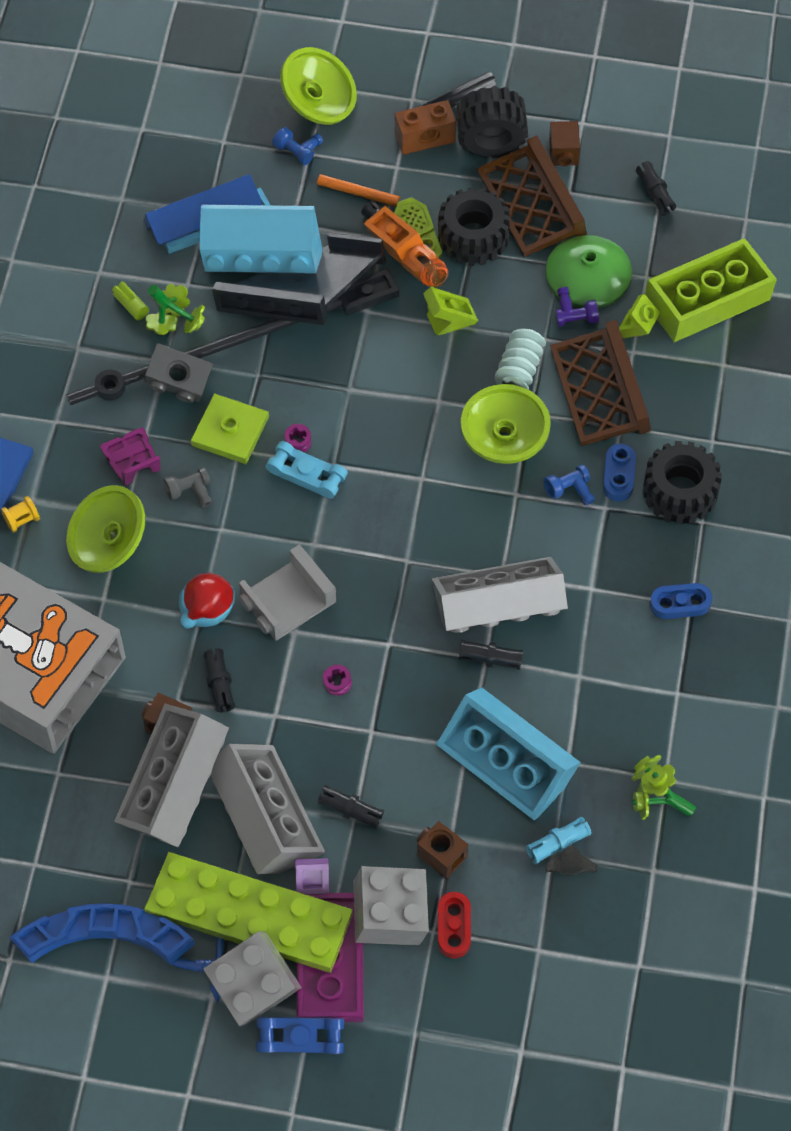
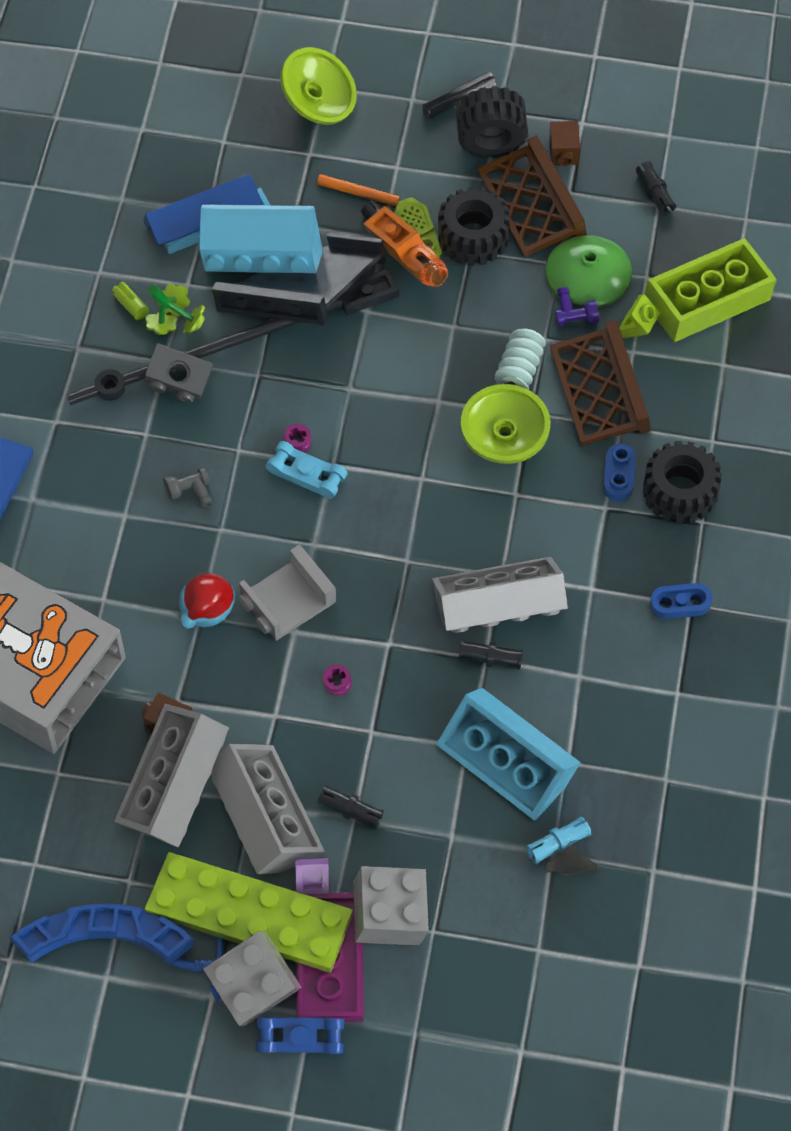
(20, 514): yellow bush -> none
(105, 529): lime dish -> none
(130, 450): magenta piece -> none
(219, 680): black pin -> none
(230, 428): lime plate -> none
(284, 140): blue piece -> none
(425, 127): dark orange brick -> none
(443, 862): reddish brown brick -> none
(448, 311): lime slope -> none
(452, 926): red plate -> none
(555, 486): blue piece -> none
(657, 780): lime plant -> none

